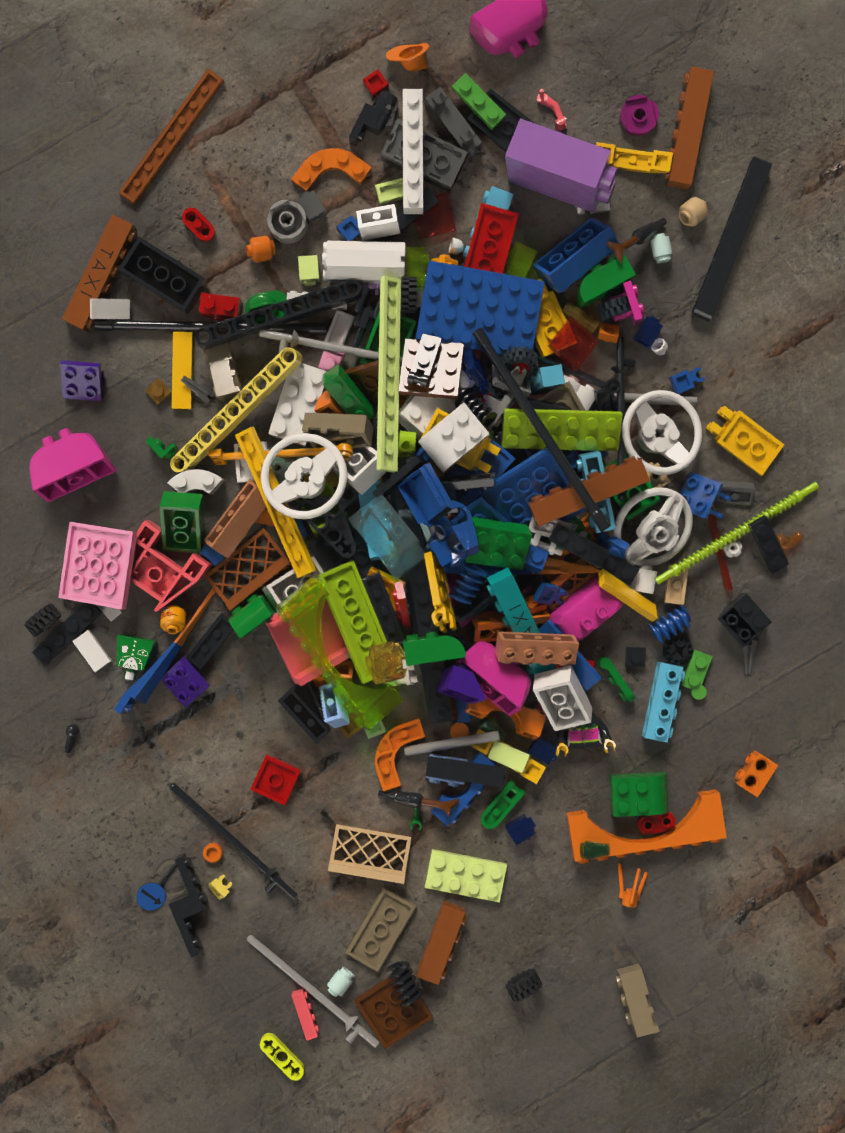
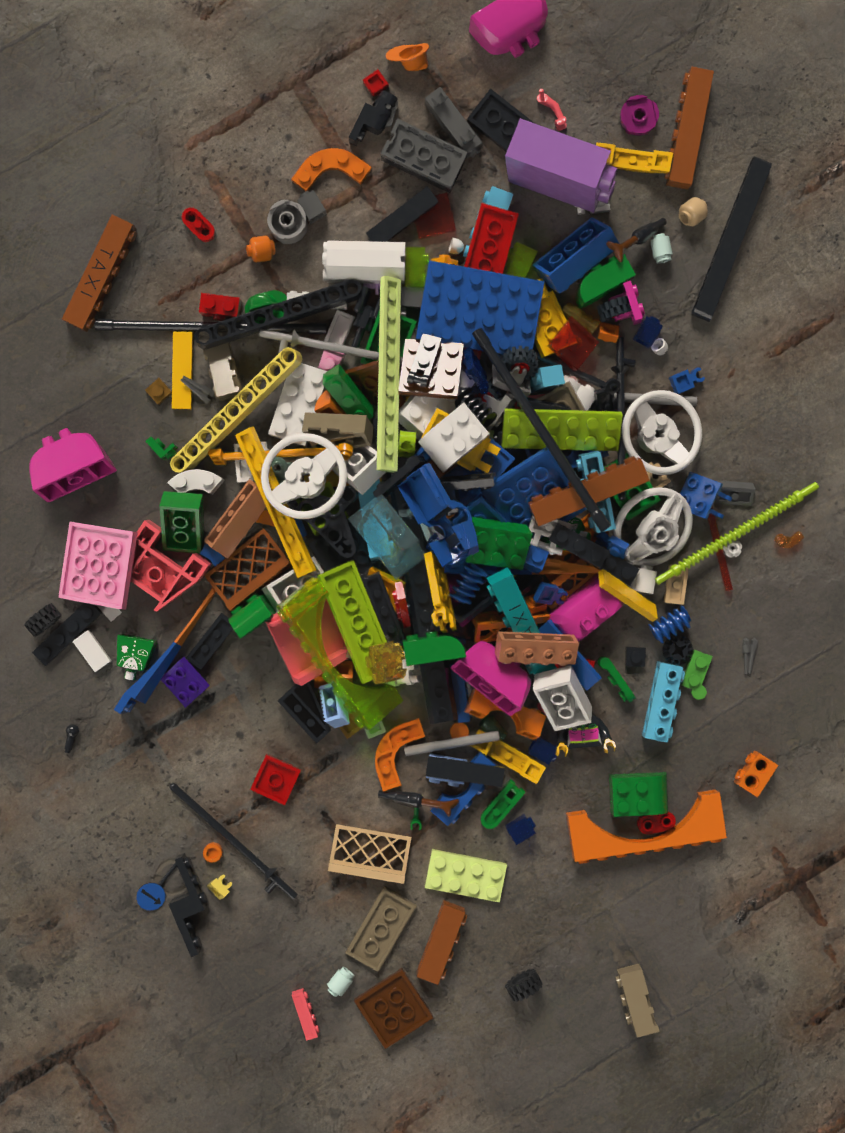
(82, 380): dark purple plate -> none
(109, 308): white tile -> none
(163, 275): black brick -> none
(171, 137): dark orange tile -> none
(173, 619): light orange head -> none
(282, 1048): neon yellow beam -> none
(309, 270): yellowish green brick -> none
(349, 229): blue plate -> none
(349, 1021): light grey piece -> none
(378, 222): white brick -> none
(390, 191): yellowish green tile -> none
(406, 982): black piece -> none
(408, 294): black tyre -> none
(412, 151): white brick -> none
(460, 684): dark purple slope -> none
(478, 101): bright green plate -> none
(509, 756): yellowish green tile -> none
(593, 850): clear green cone -> none
(631, 896): orange plant -> none
(743, 619): black slope -> none
(745, 440): yellow tile -> none
(768, 544): black plate -> none

